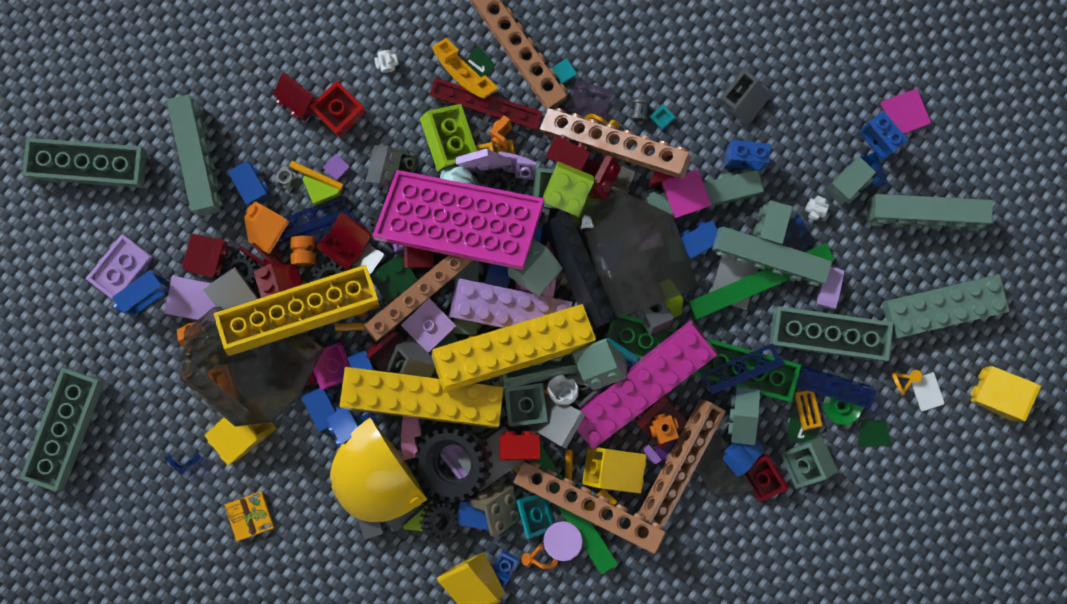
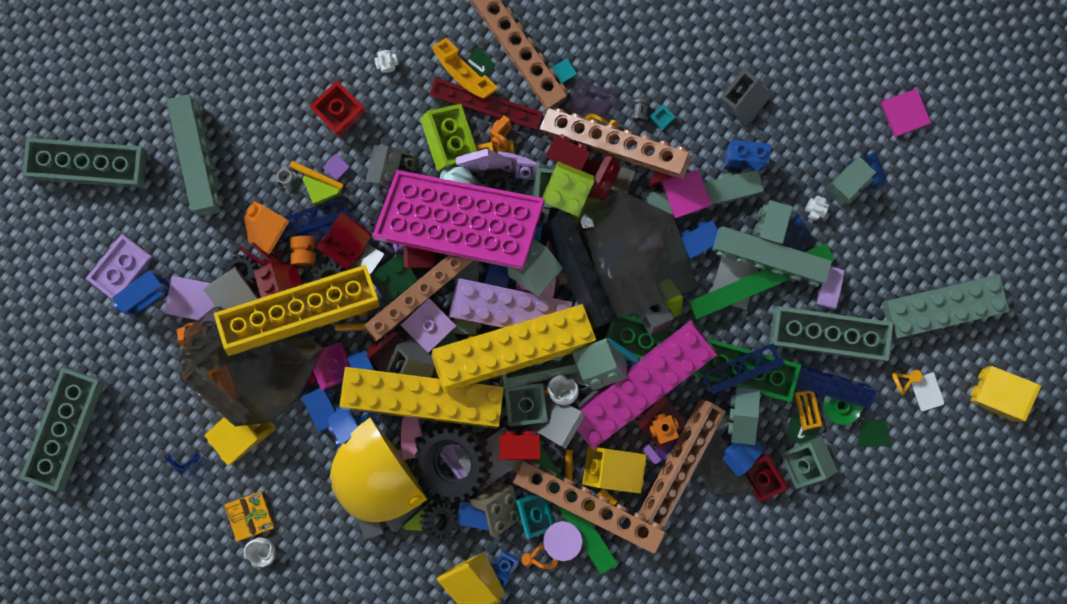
(205, 256): dark red bracket -> none
(248, 183): blue brick -> none
(260, 552): none -> white hair
(294, 97): dark red slope -> none
(886, 134): blue window -> none
(929, 211): sand green brick -> none

